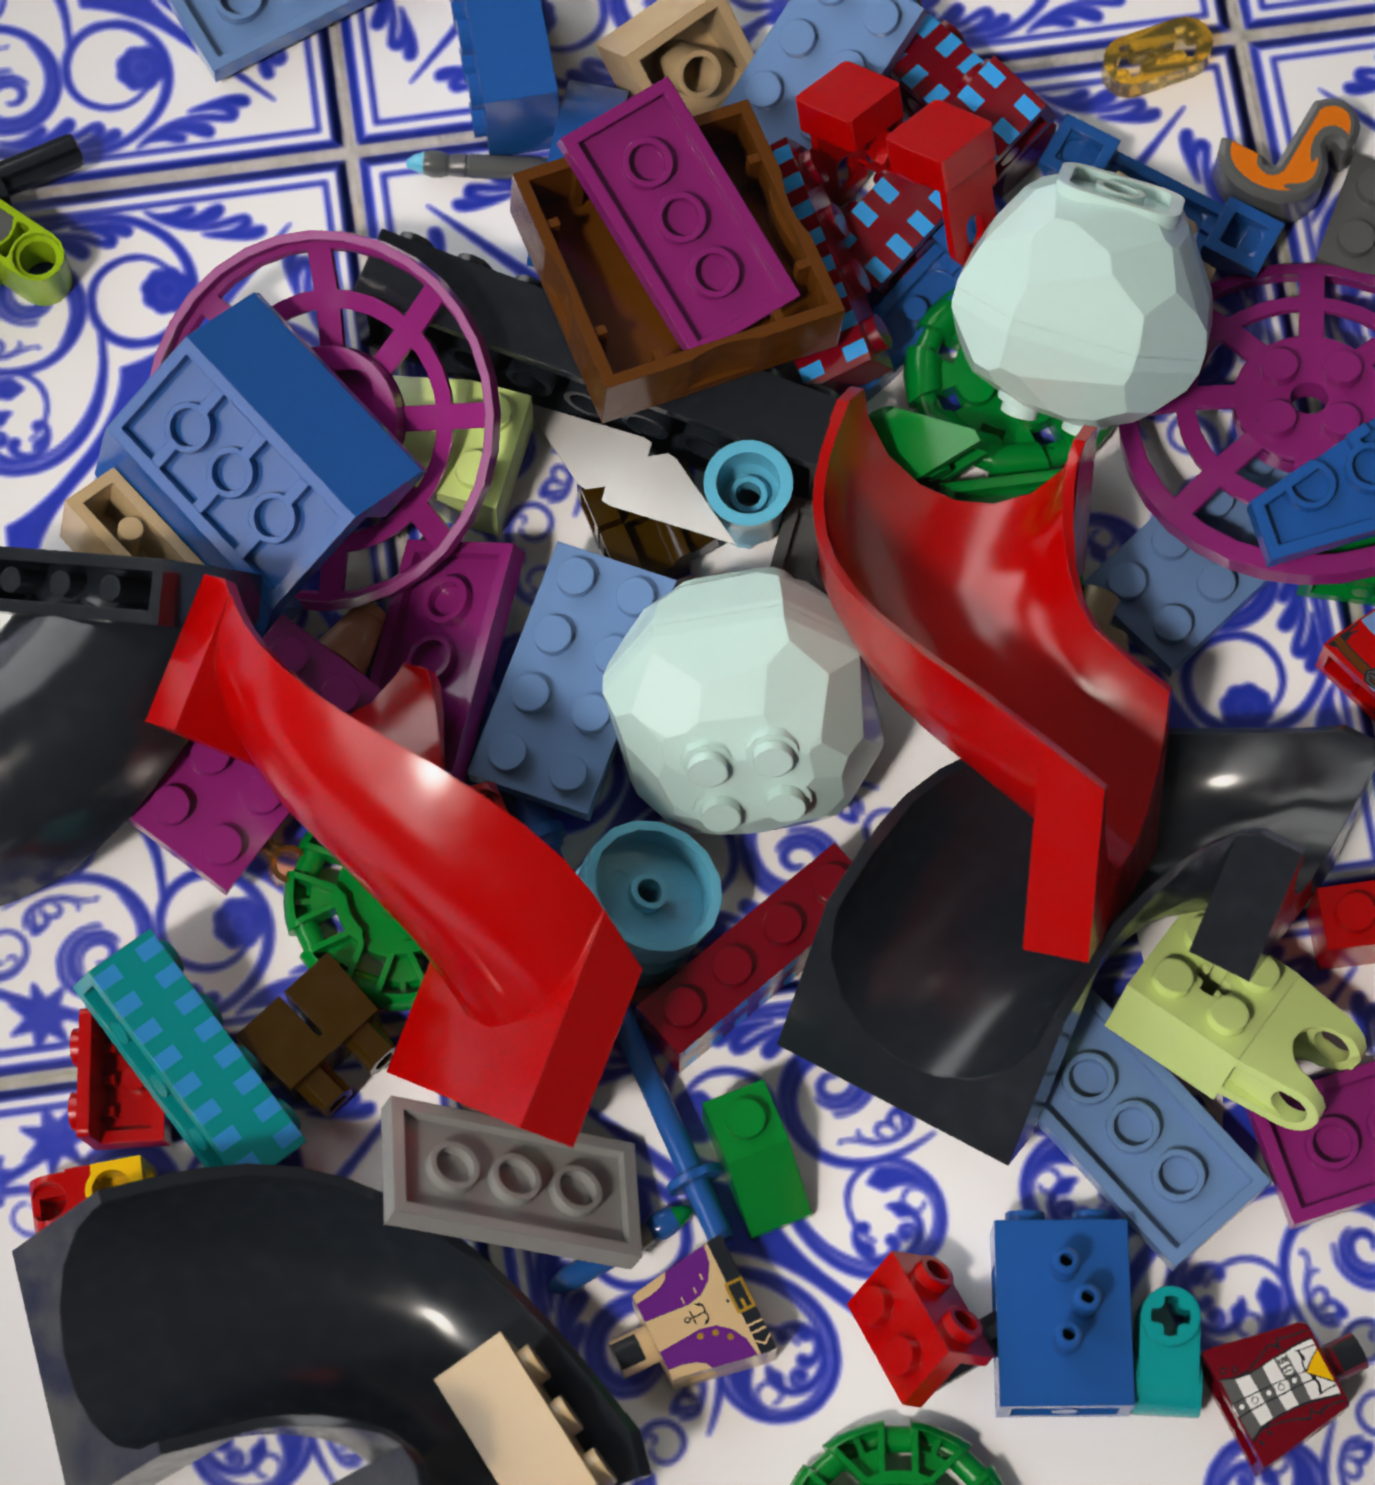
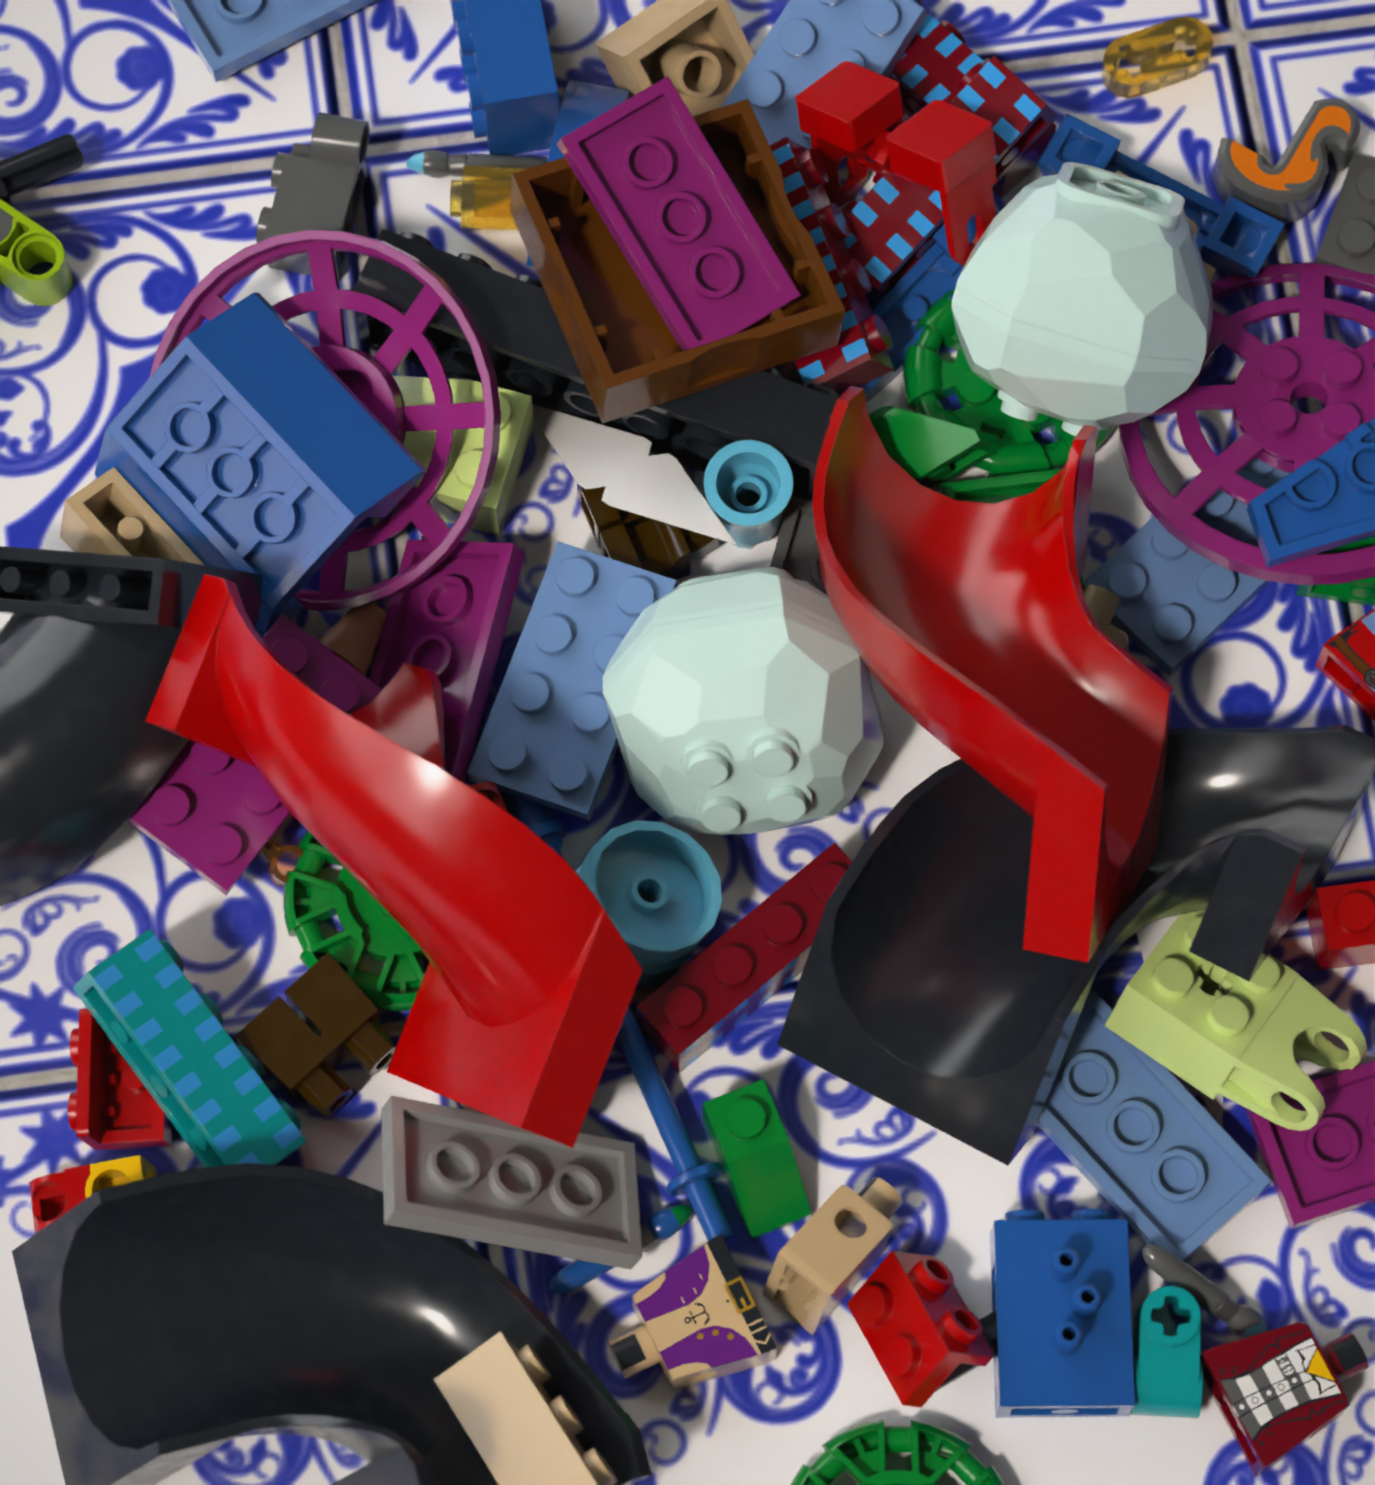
(318, 186): none -> dark grey hinge
(484, 199): none -> clear yellow brick
(832, 1252): none -> tan torso
(1208, 1295): none -> dark grey piece

